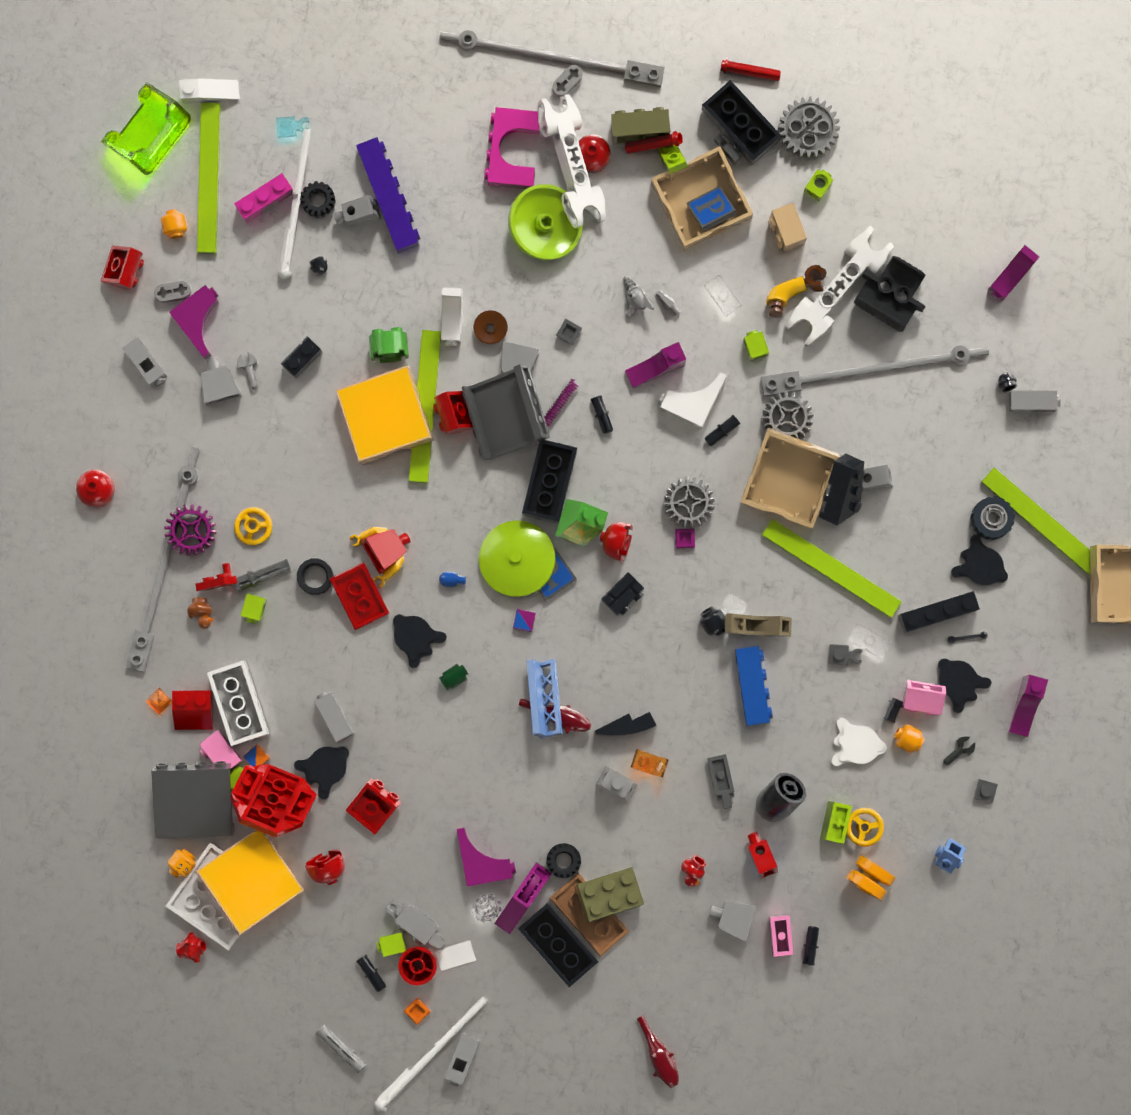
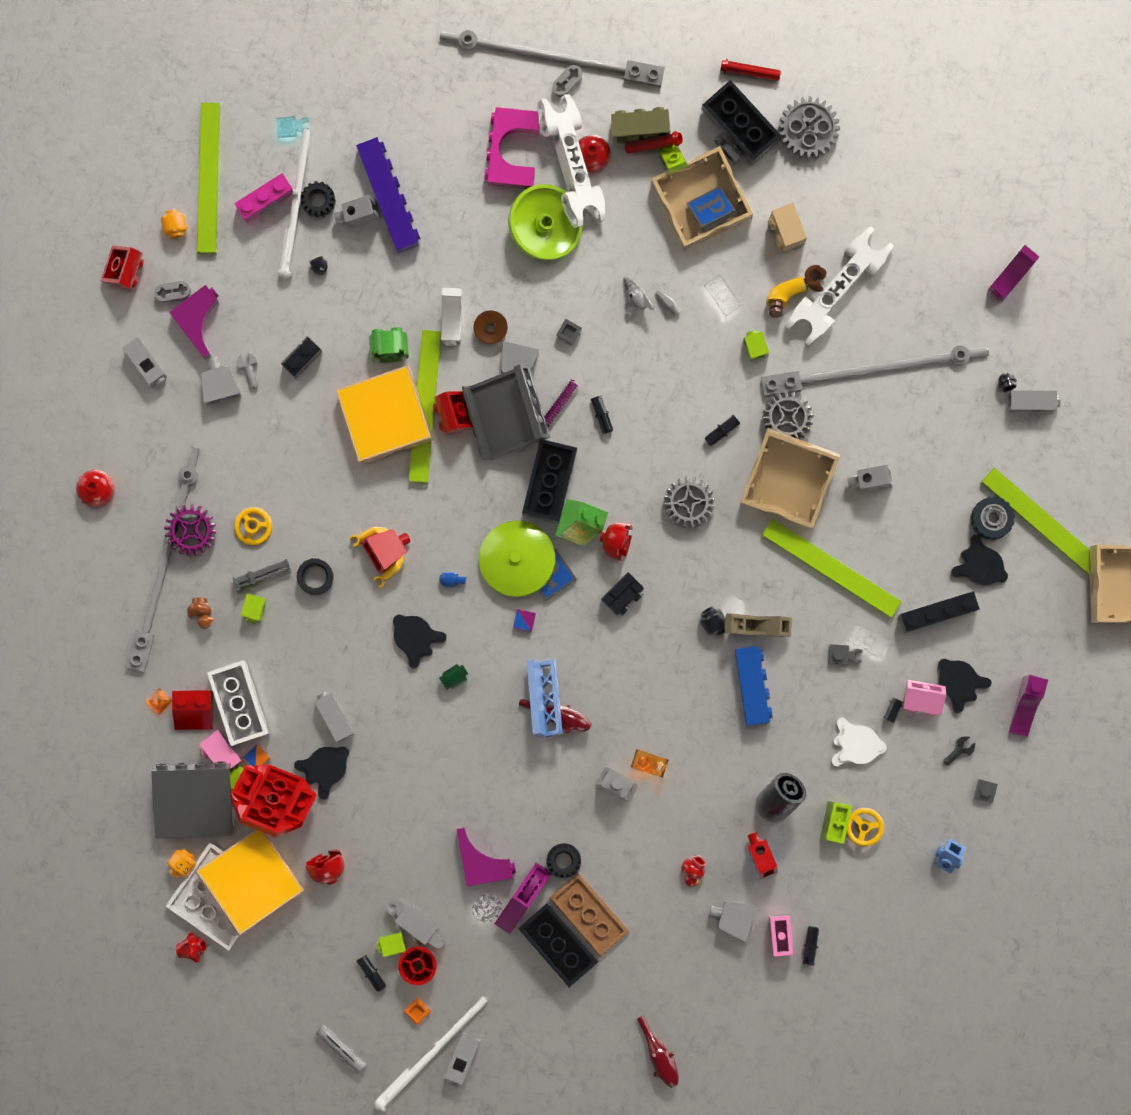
(149, 131): clear neon green windscreen -> none
(208, 90): white slope -> none
(222, 580): red plate -> none
(359, 595): red tile -> none
(373, 805): red plate -> none
(455, 955): white sticker -> none
(609, 895): olive brick -> none
(627, 726): black slope -> none
(663, 362): magenta arch -> none
(685, 538): magenta tile -> none
(692, 406): white arch -> none
(721, 779): dark grey hinge -> none
(815, 192): lime brick -> none
(845, 489): black wedge -> none
(870, 878): light orange wheel -> none
(885, 304): black piece -> none
(909, 738): light orange head -> none
(951, 639): black hinge -> none

